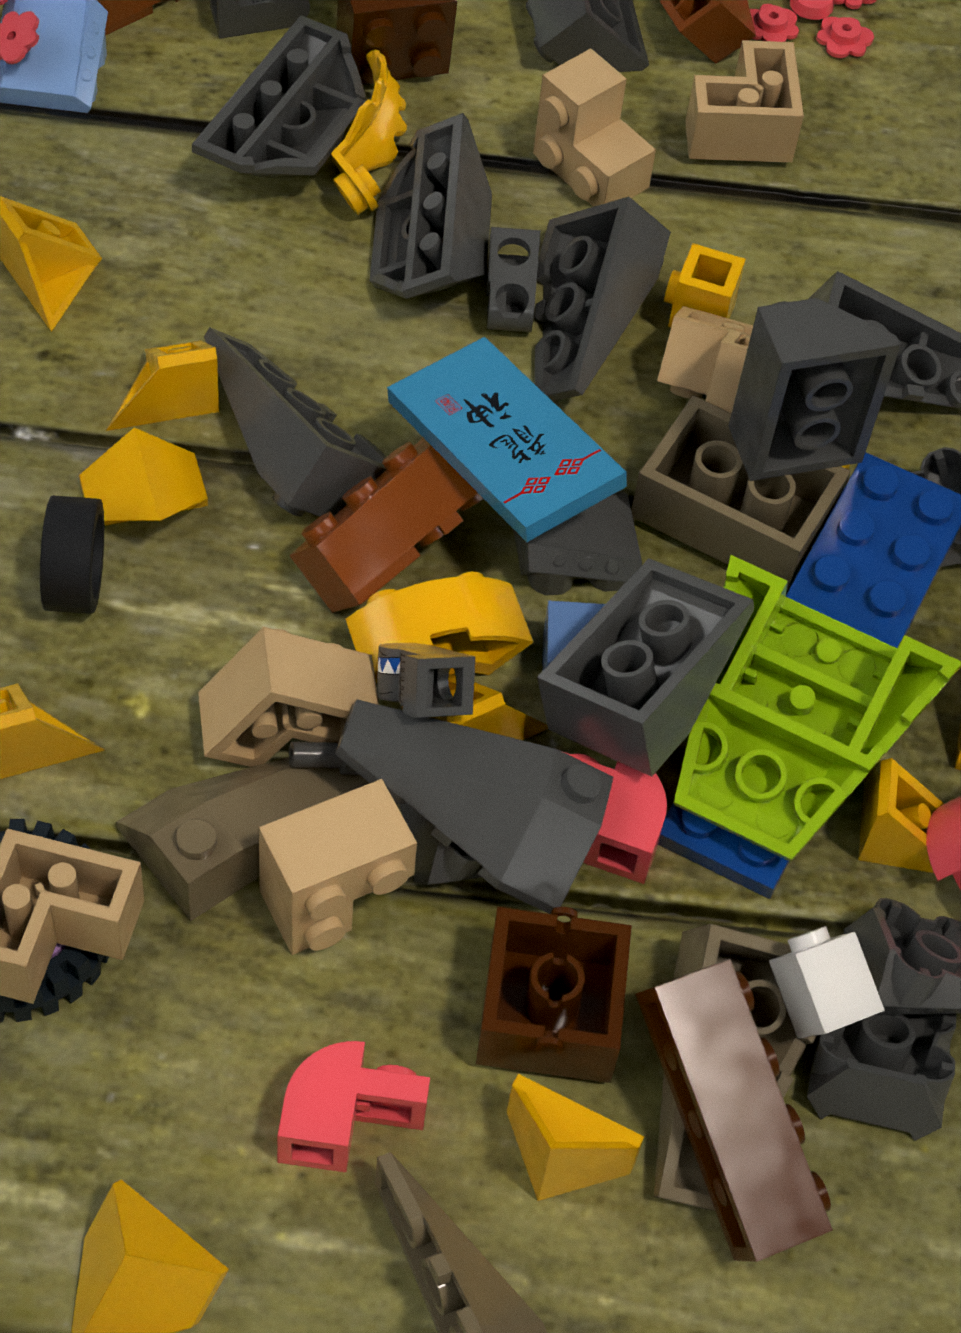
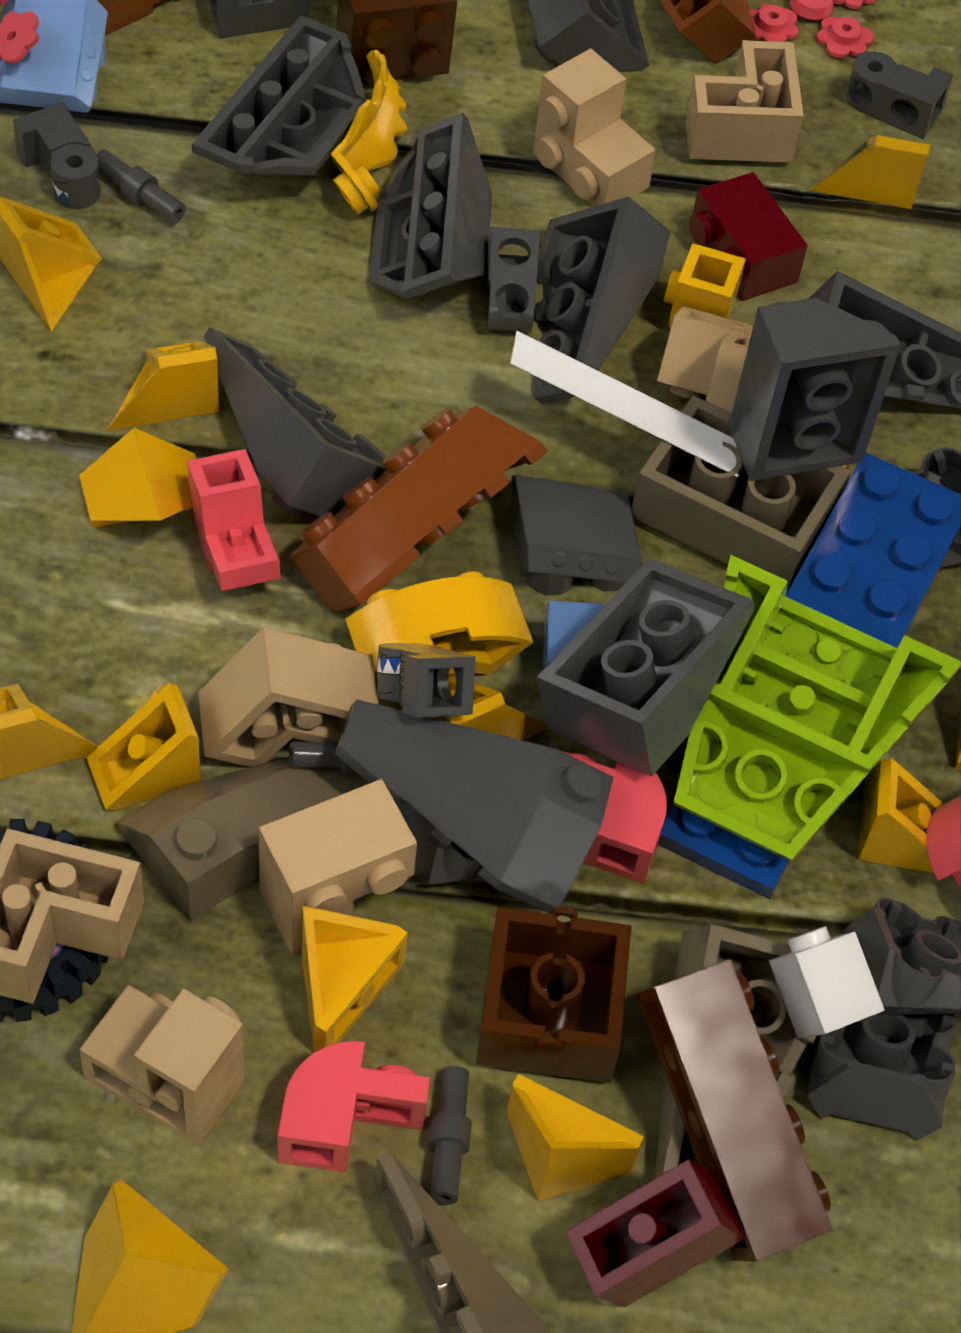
(63, 151): none -> dark grey leg
(72, 554): black tyre -> none
(140, 186): none -> dark grey bar
(148, 752): none -> yellow slope
(169, 1058): none -> tan brick
(231, 520): none -> coral brick
(345, 968): none -> yellow slope
(449, 1135): none -> dark grey bar
(507, 438): dark azure tile -> none
(623, 401): none -> white sticker
(655, 1234): none -> brick
(748, 223): none -> dark red brick
(882, 173): none -> yellow slope
(897, 93): none -> dark grey leg

